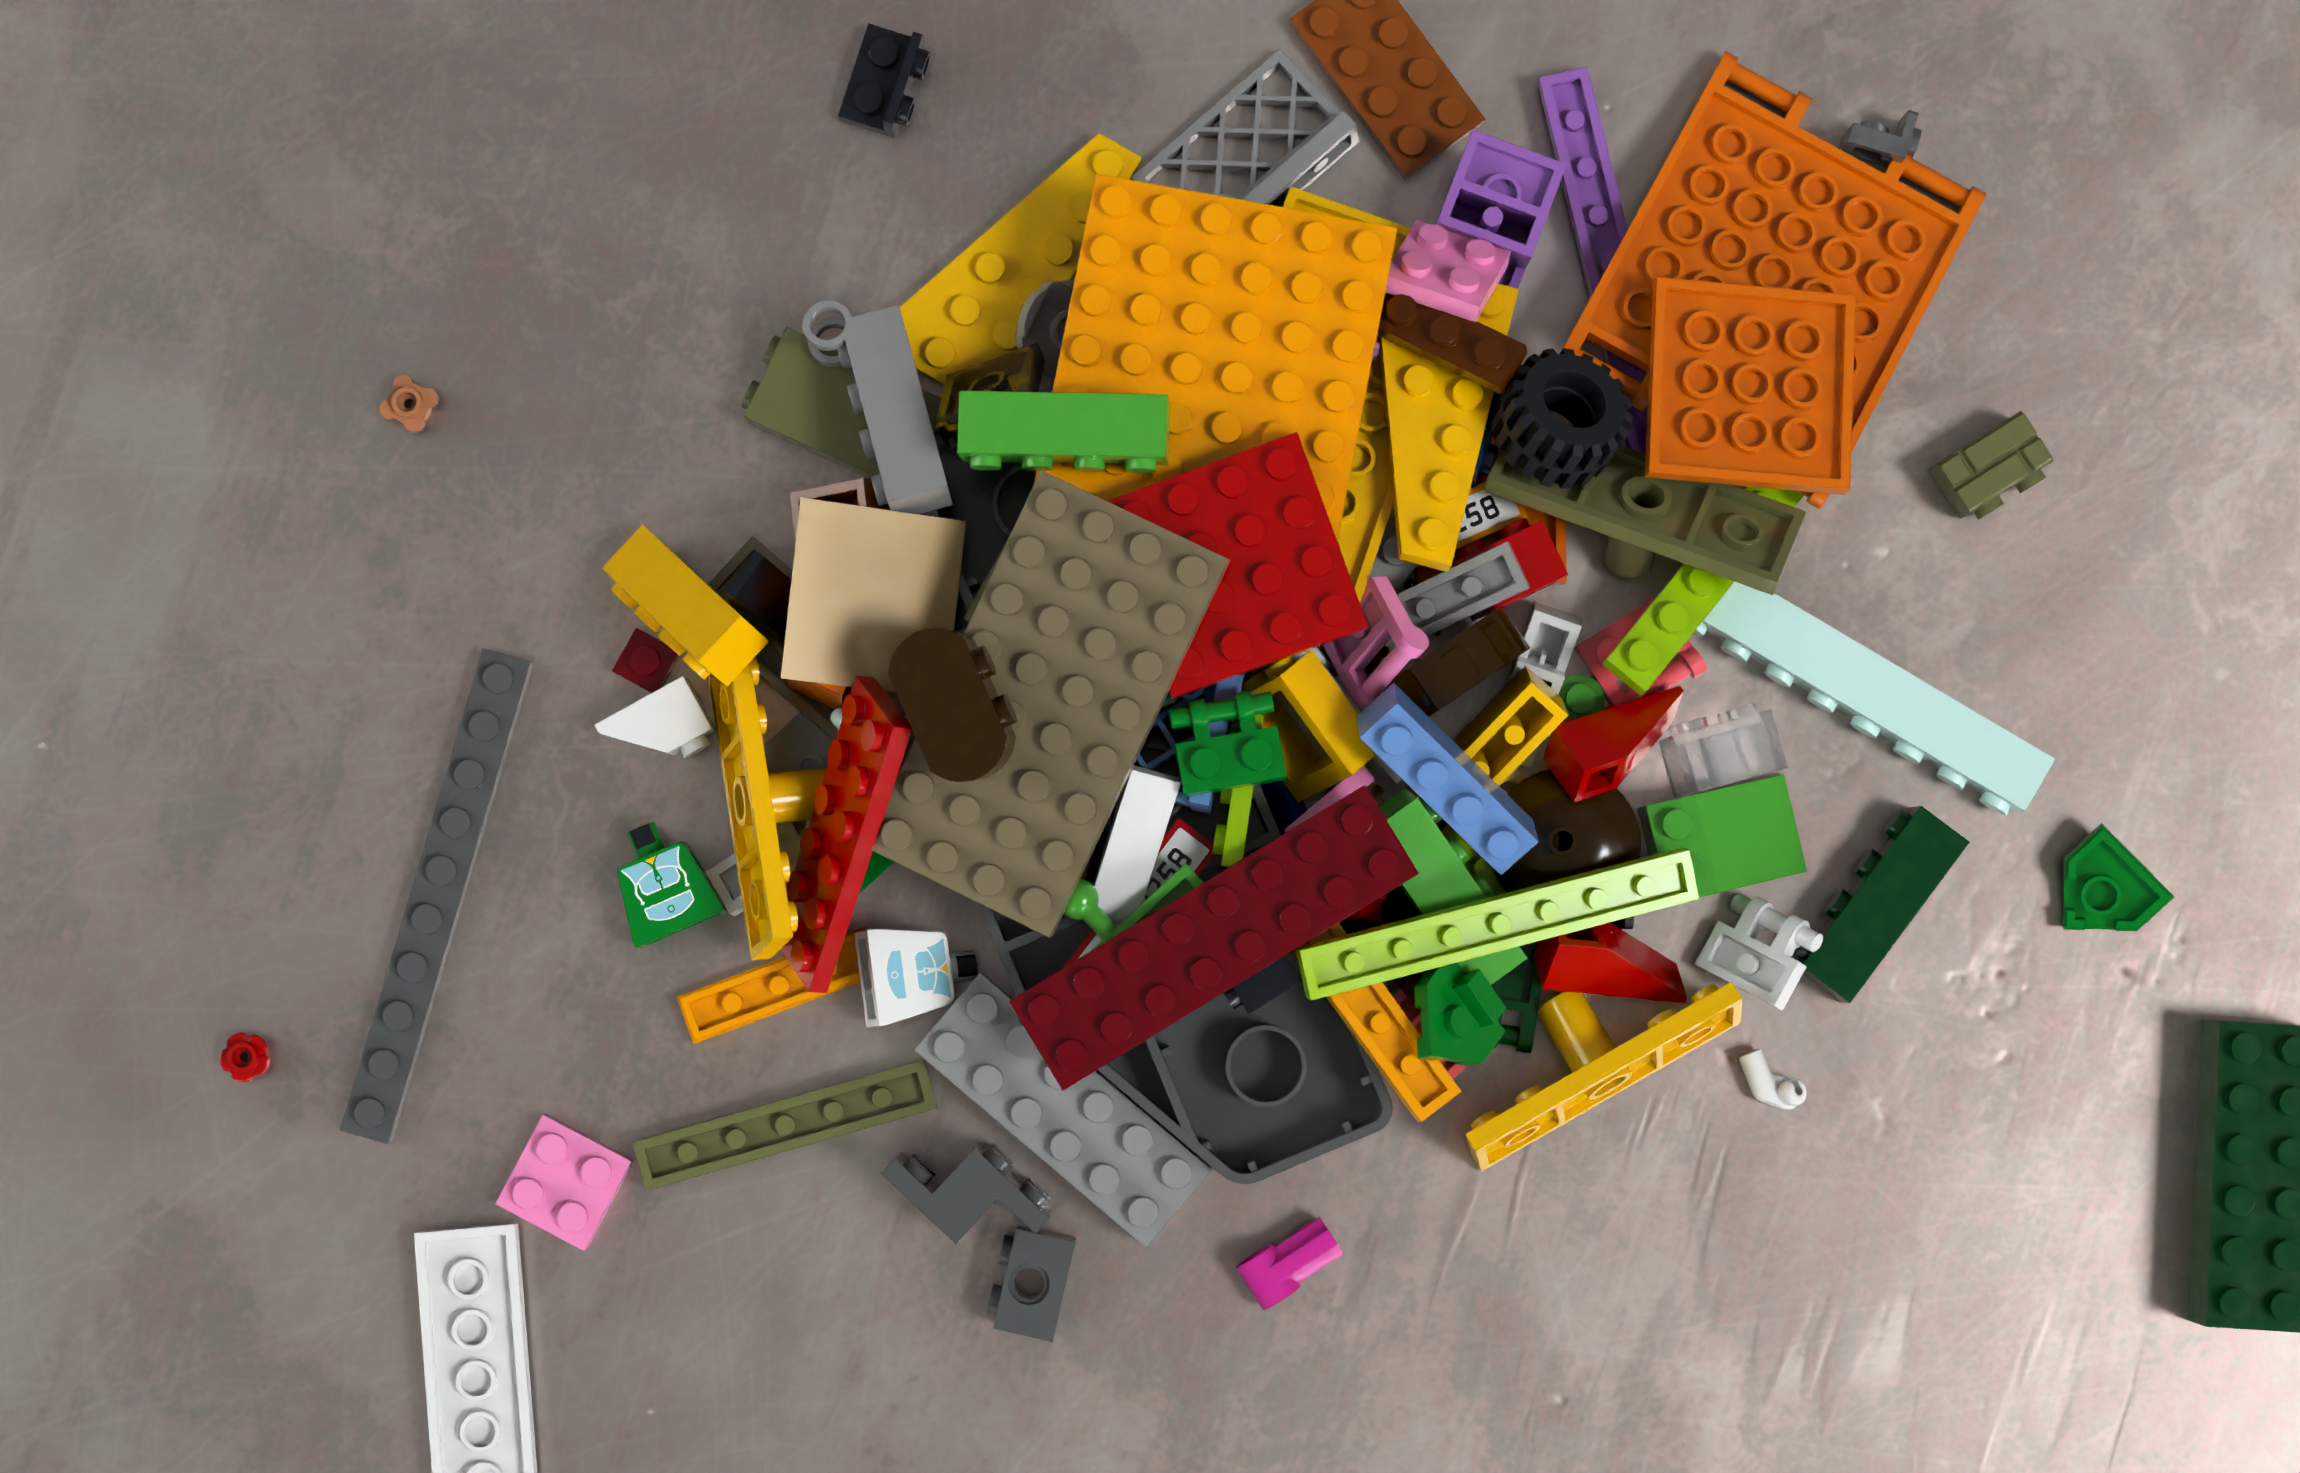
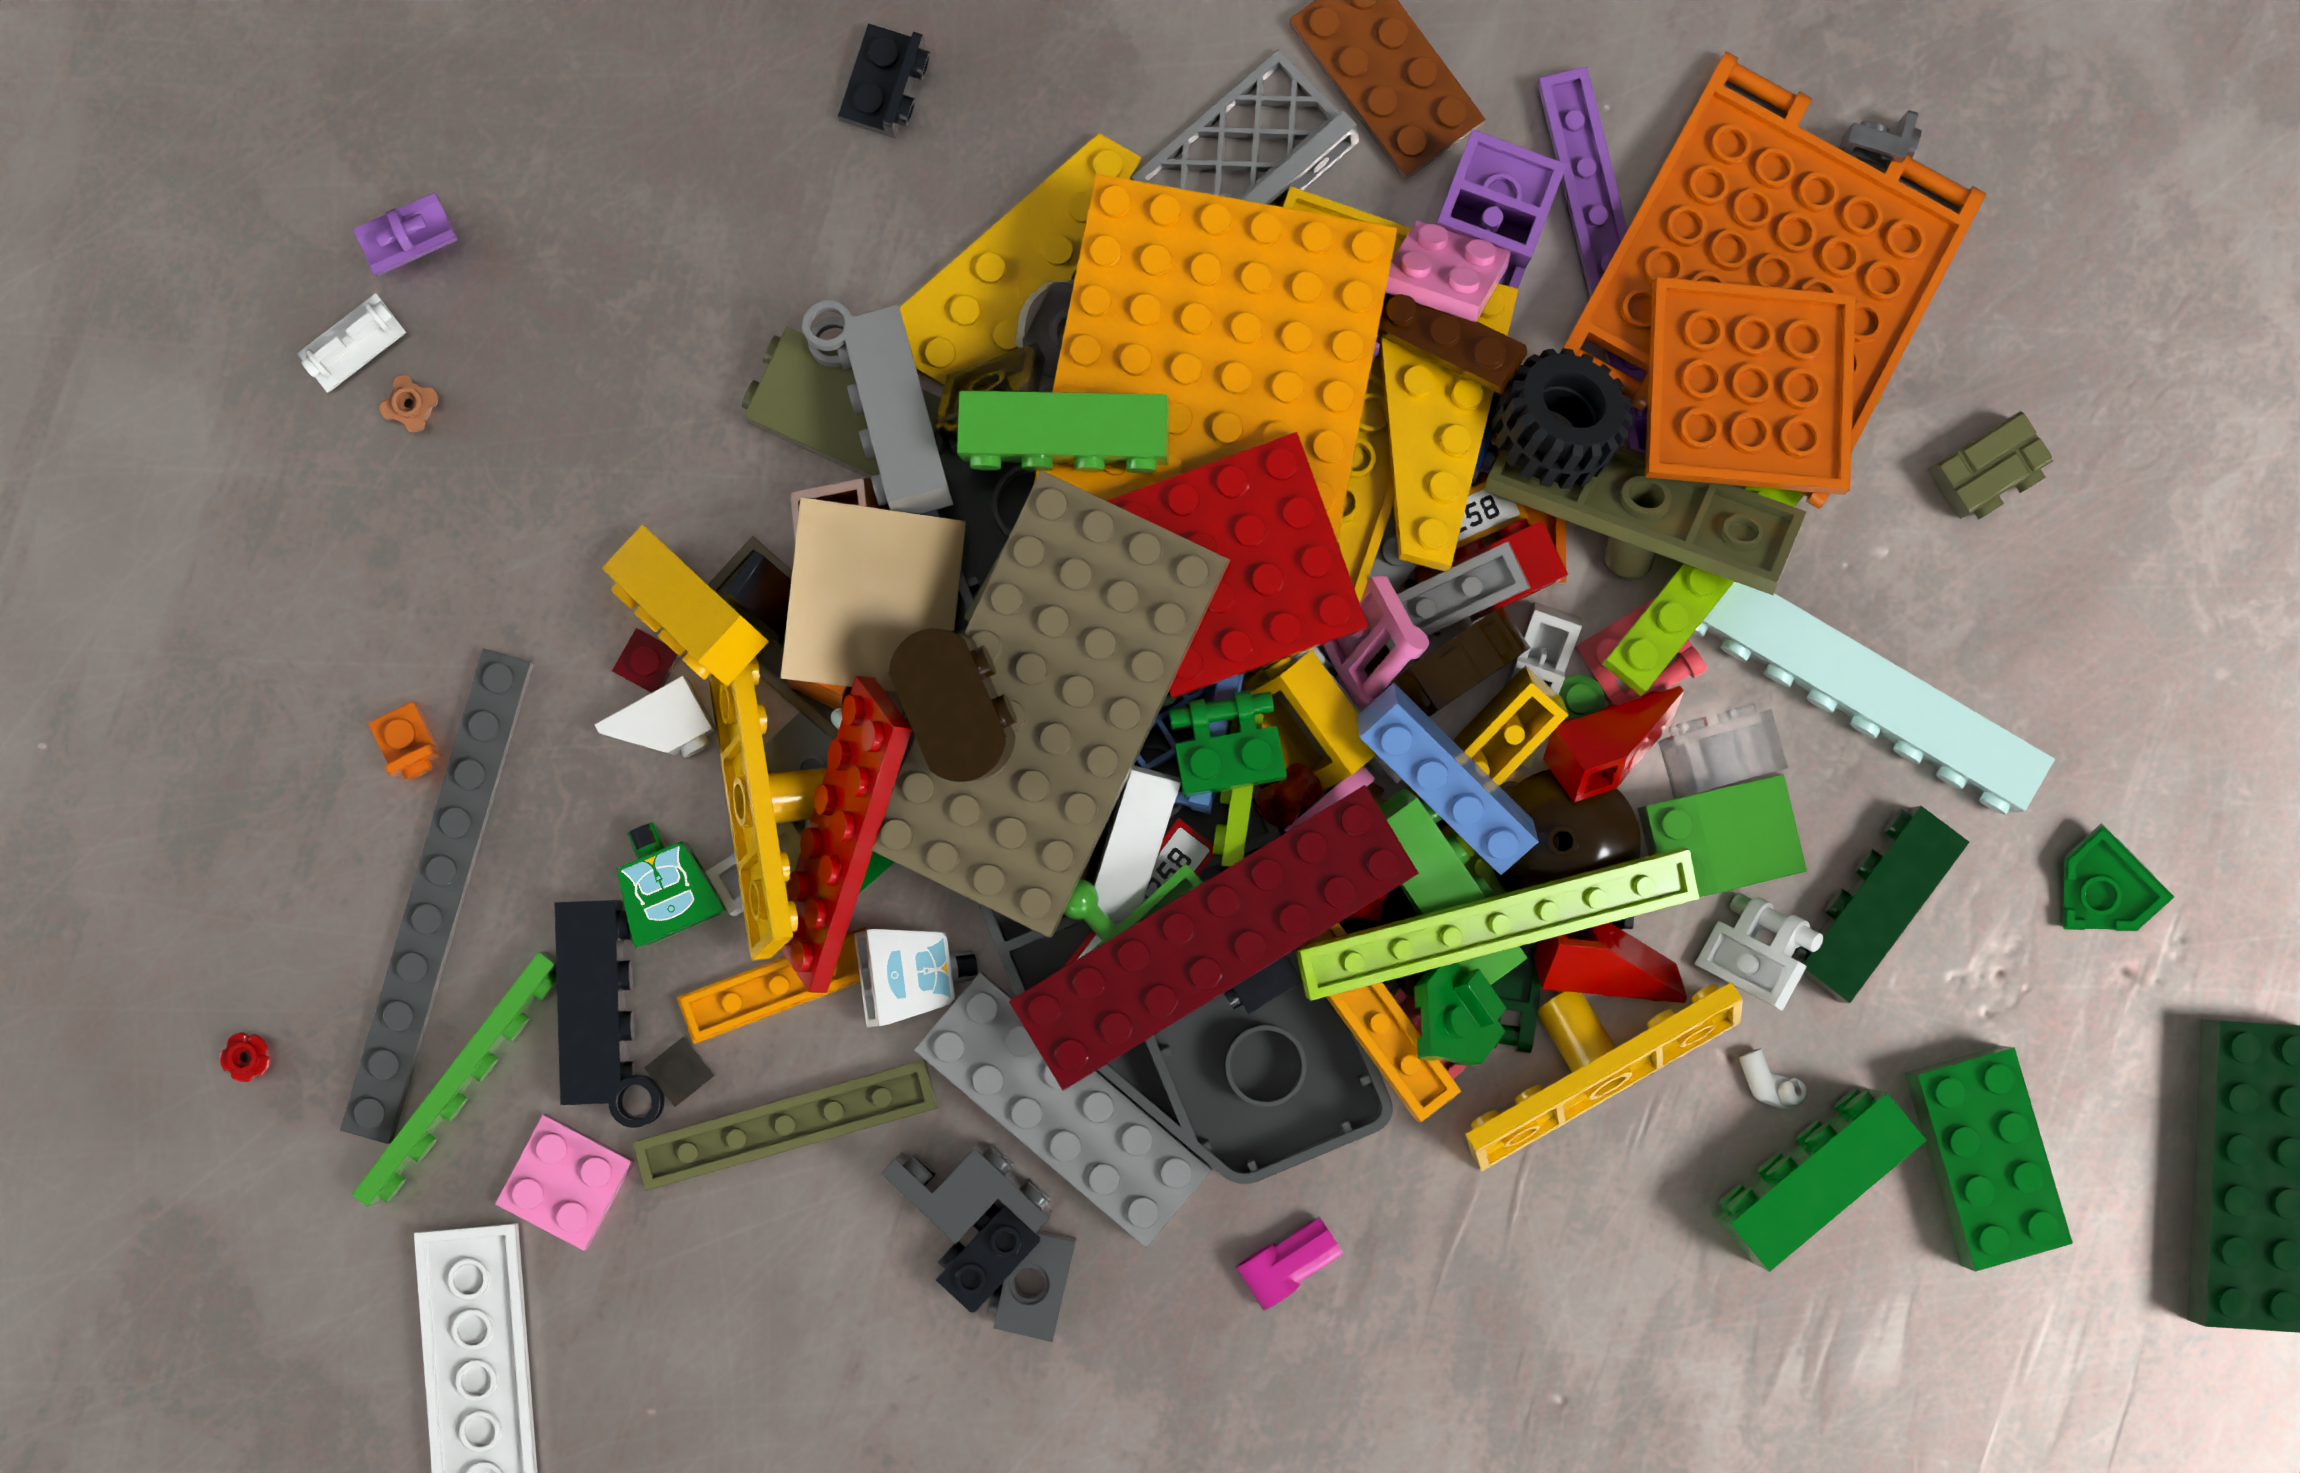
(351, 343): none -> white hinge
(405, 234): none -> medium lavender hips
(405, 742): none -> orange bracket
(447, 1096): none -> bright green plate
(593, 1010): none -> black hinge
(680, 1071): none -> clear smoke plate
(988, 1259): none -> black bracket
(1282, 800): none -> clear red bush
(1818, 1177): none -> green brick
(1988, 1158): none -> green brick

